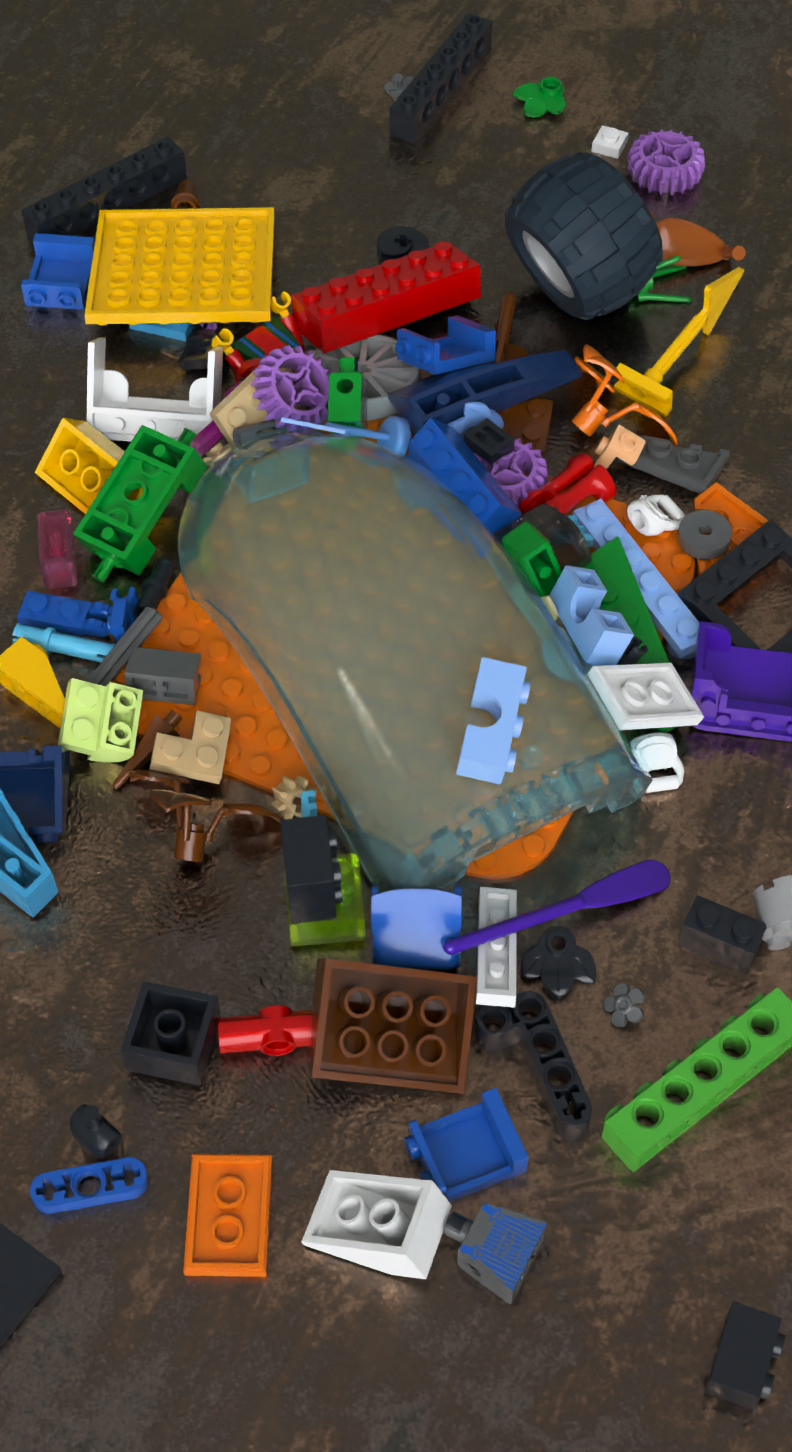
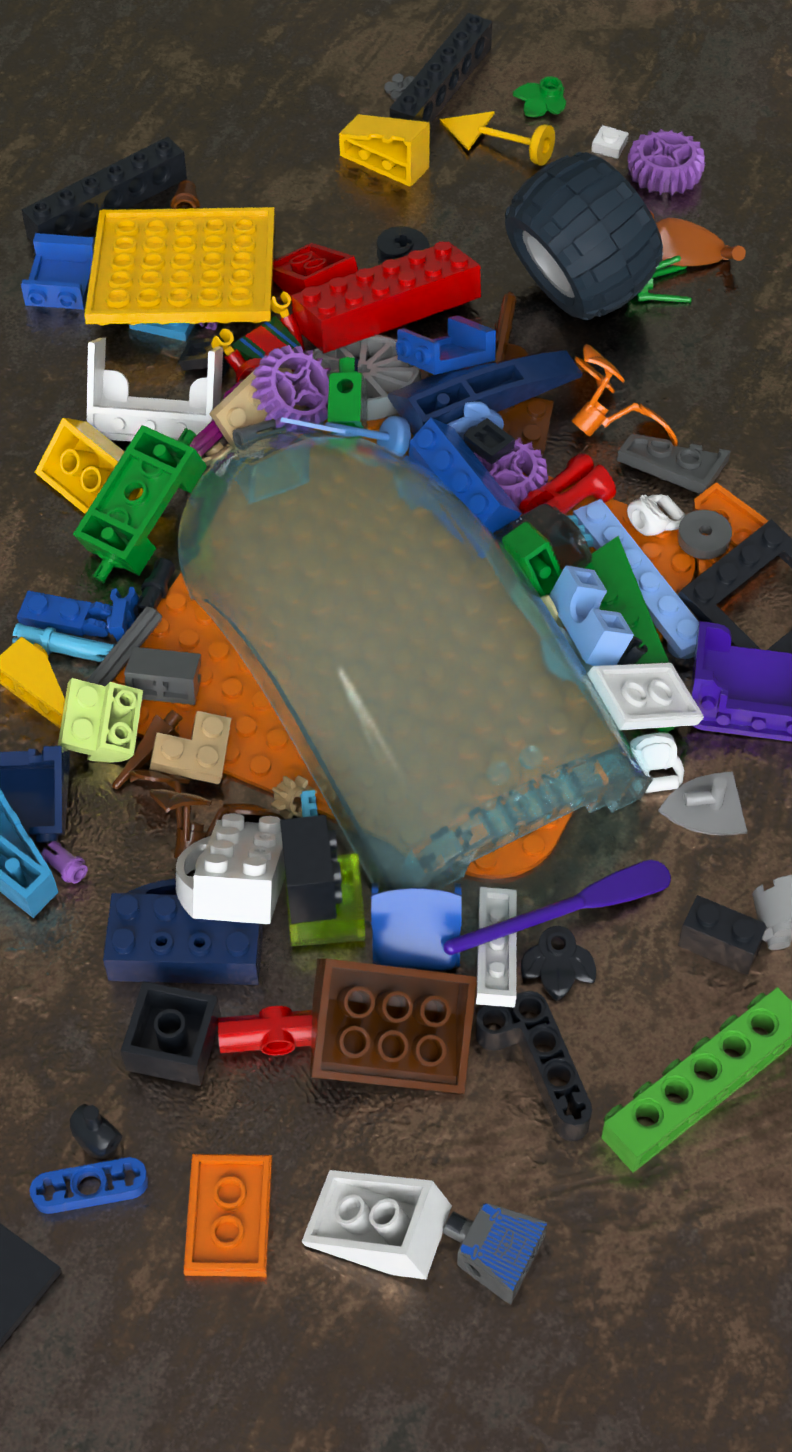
(57, 549): clear pink brick -> none
(71, 867): none -> medium lavender pin
(160, 942): none -> dark blue piece
(235, 871): none -> white piece
(311, 267): none -> red slope
(388, 146): none -> yellow wedge
(468, 1148): blue panel -> none
(469, 127): none -> yellow piece
(487, 750): light blue arch -> none
(620, 444): light nougat bracket -> none
(624, 1005): dark grey plant -> none
(647, 387): yellow piece -> none
(707, 805): none -> light grey shield
(744, 1356): black brick -> none

